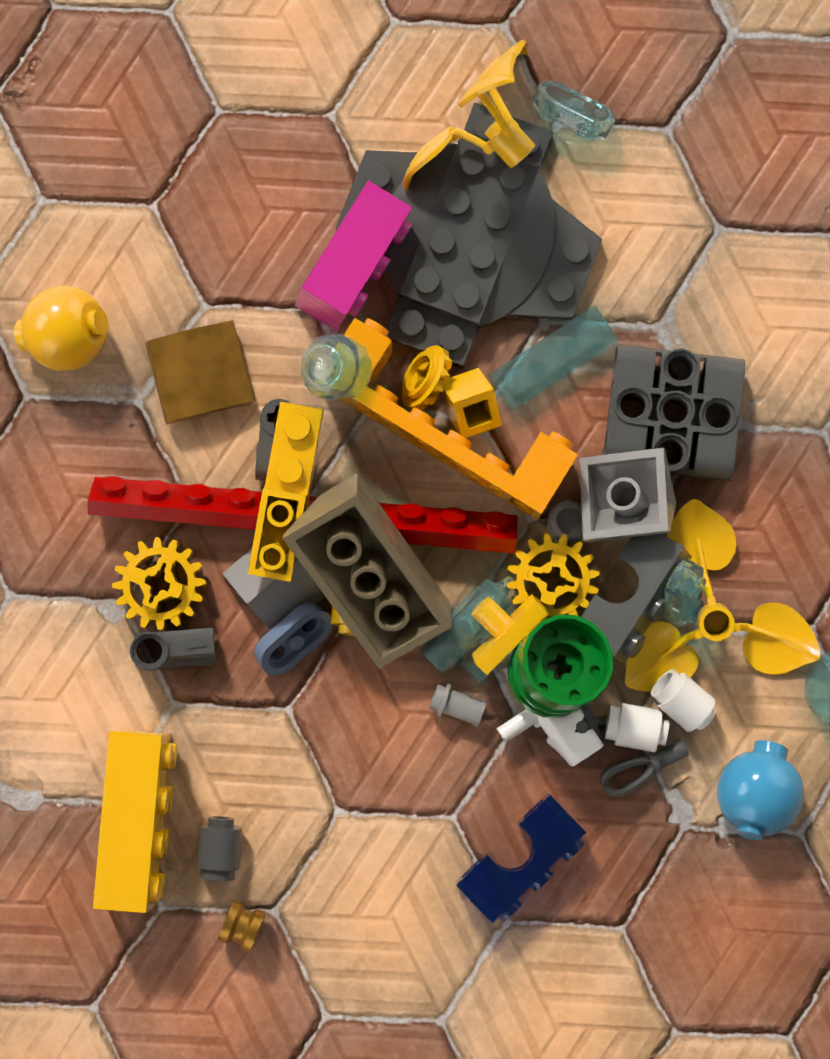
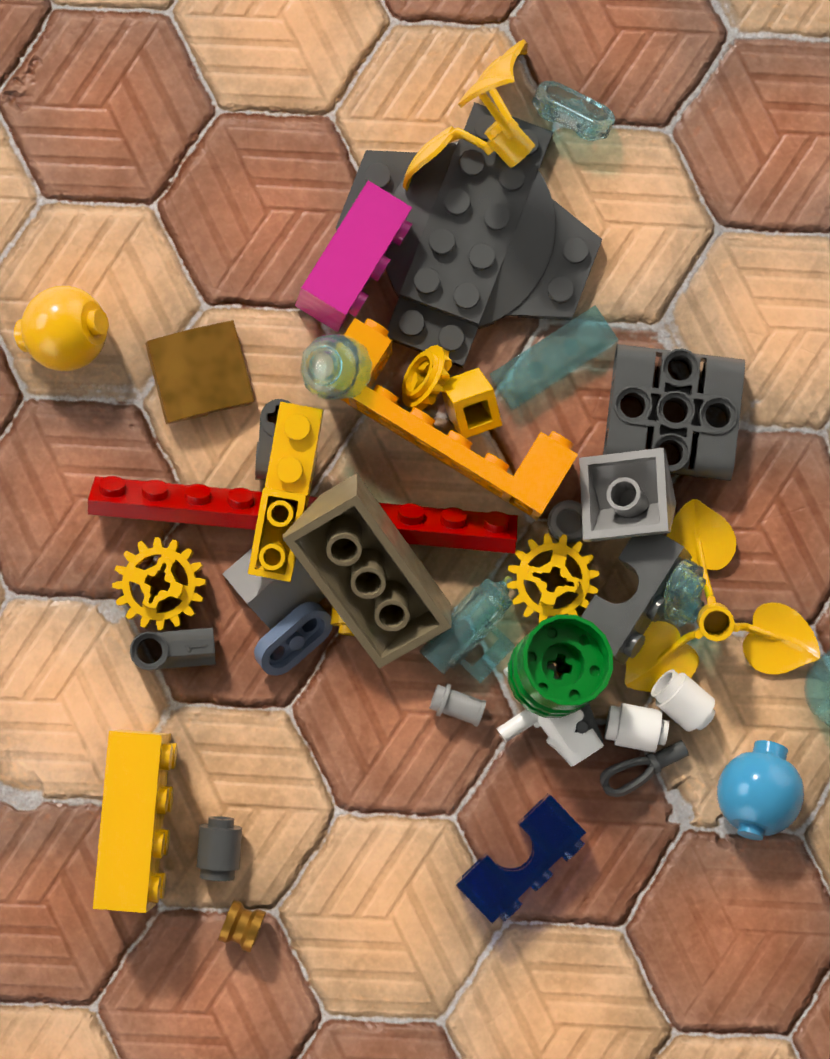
(504, 629): yellow tile -> none

